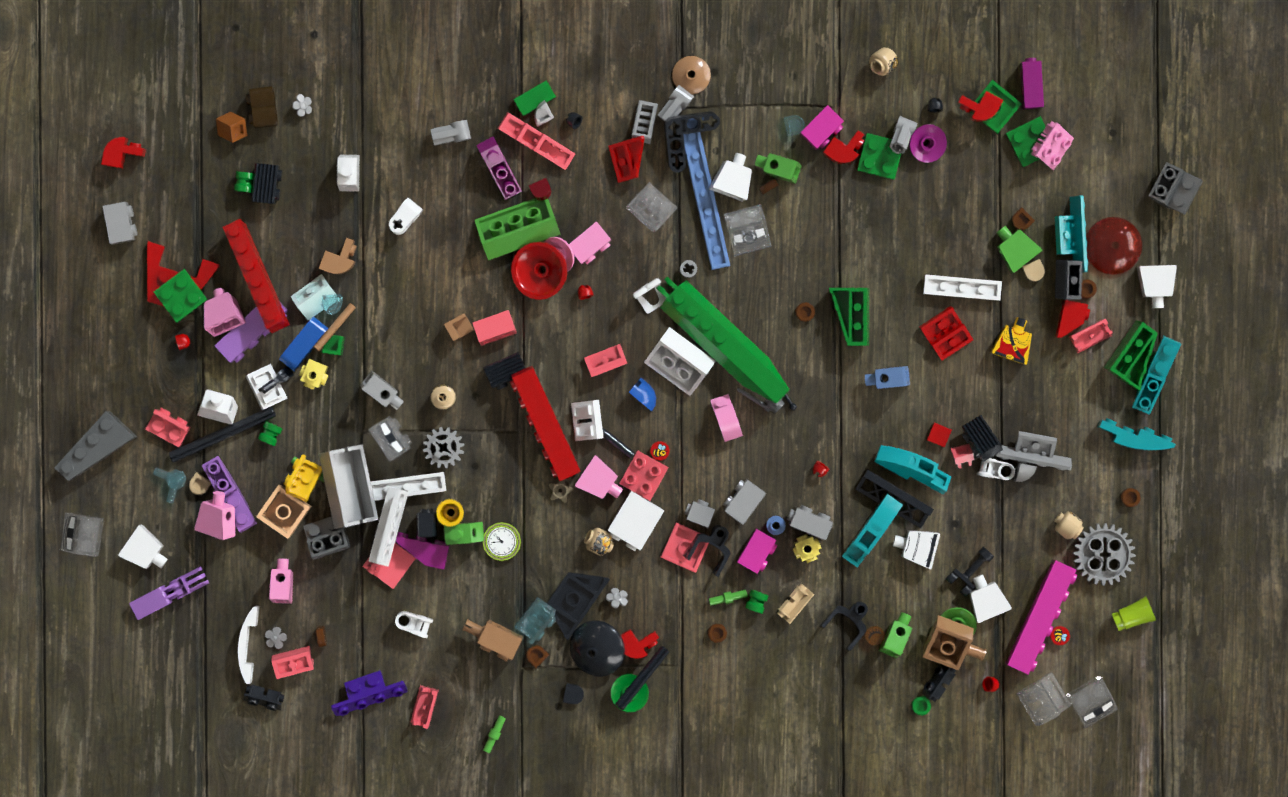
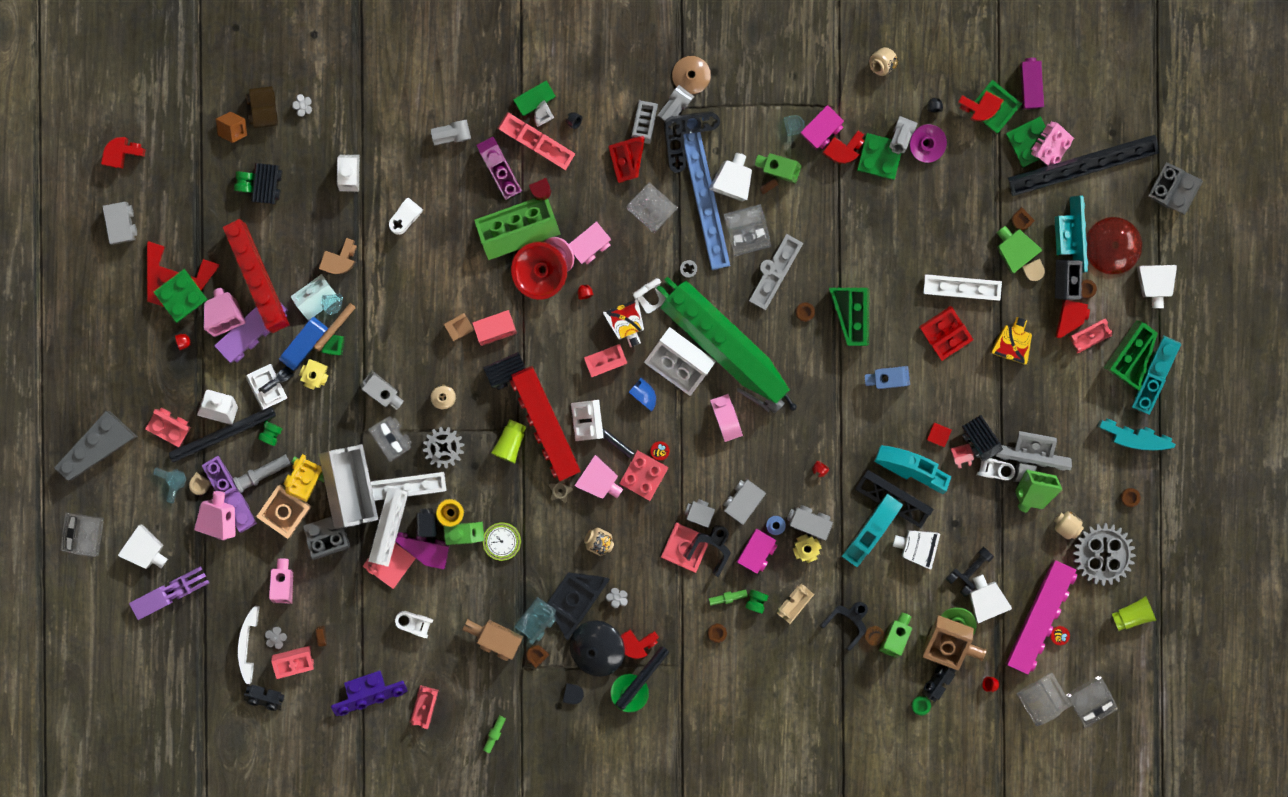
(255, 476): none -> light grey pin
(509, 441): none -> lime plant
(626, 321): none -> torso
(635, 521): white brick -> none
(775, 271): none -> light grey hinge
(1037, 490): none -> bright green torso
(1083, 165): none -> black tile

